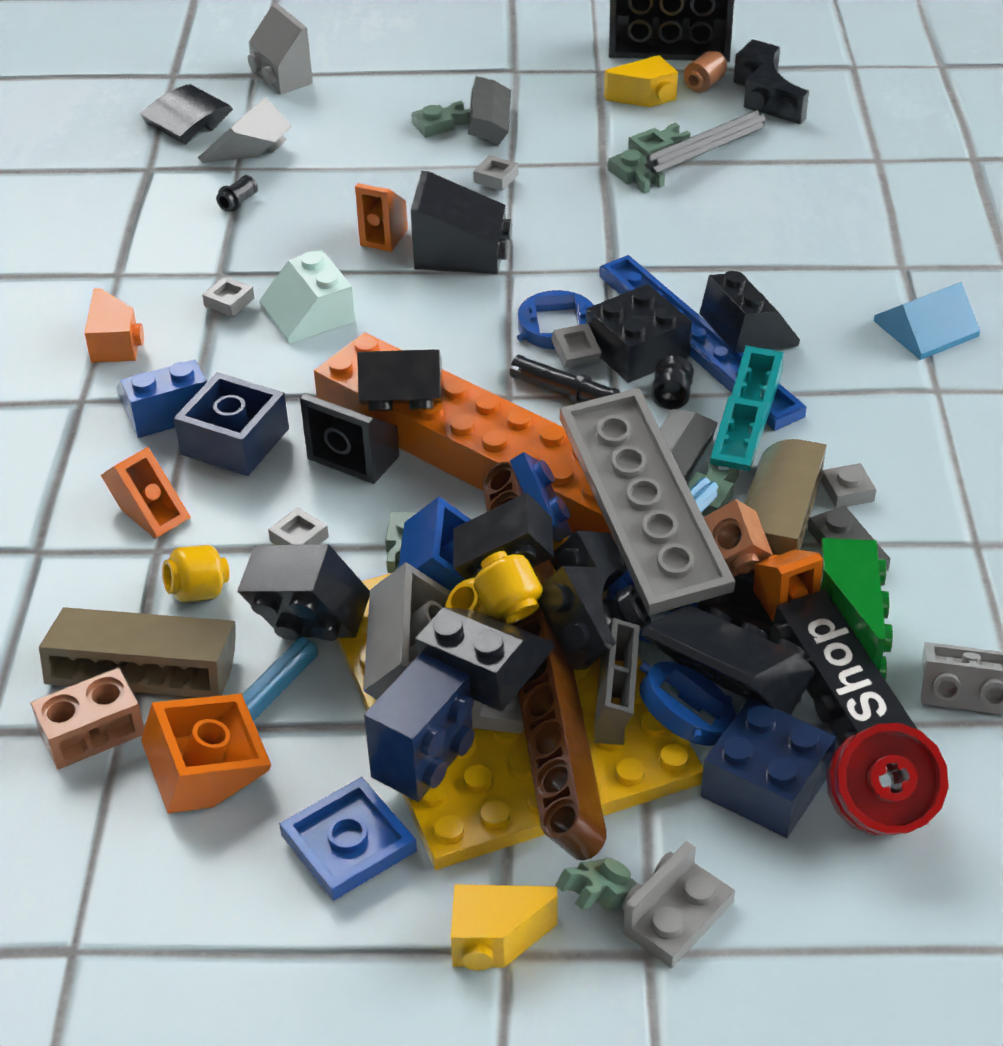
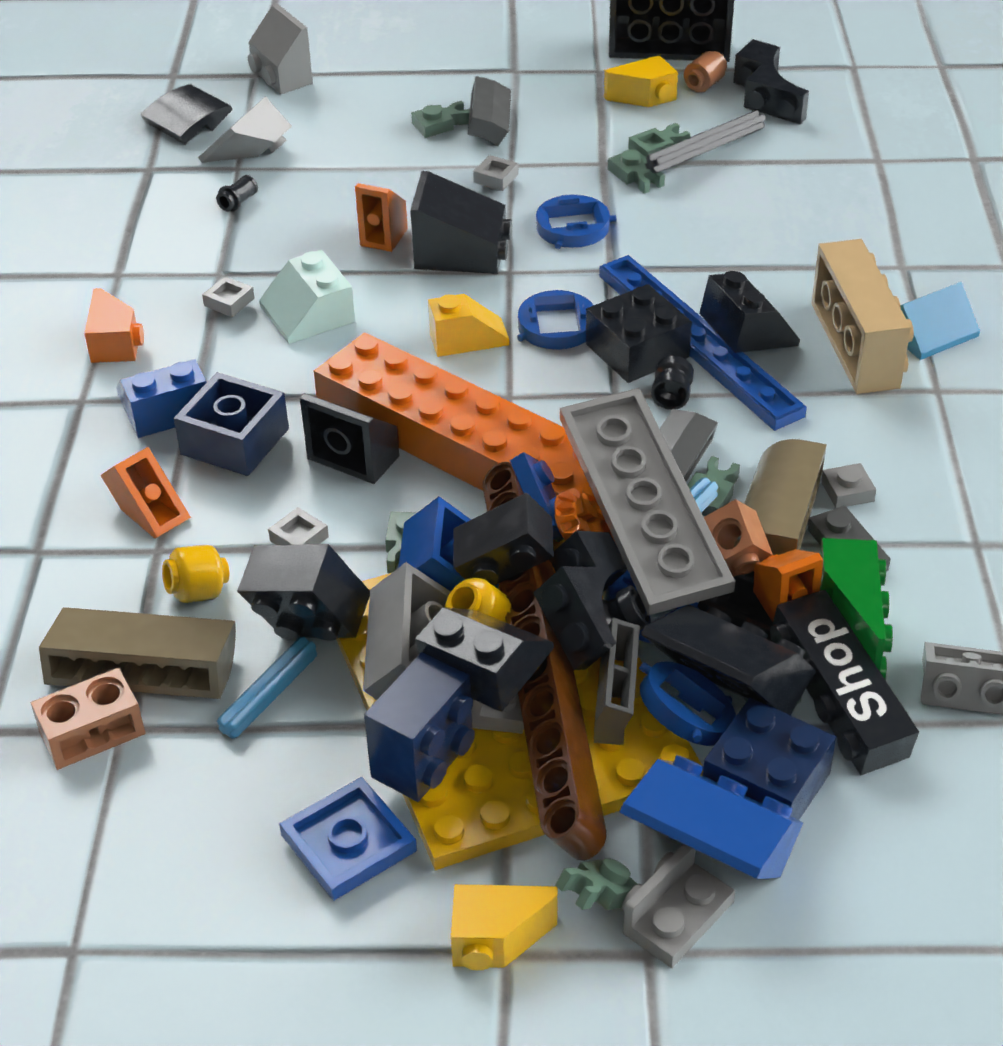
(202, 750): orange slope -> none
(400, 378): black slope -> none
(463, 325): none -> yellow slope
(508, 587): yellow head -> none
(575, 513): none -> orange gear
(576, 233): none -> blue piece
(576, 345): light grey plate -> none
(578, 388): black pin -> none
(715, 817): none -> blue slope
(747, 408): teal slope -> none
(861, 316): none -> tan brick
(915, 772): red wheel -> none

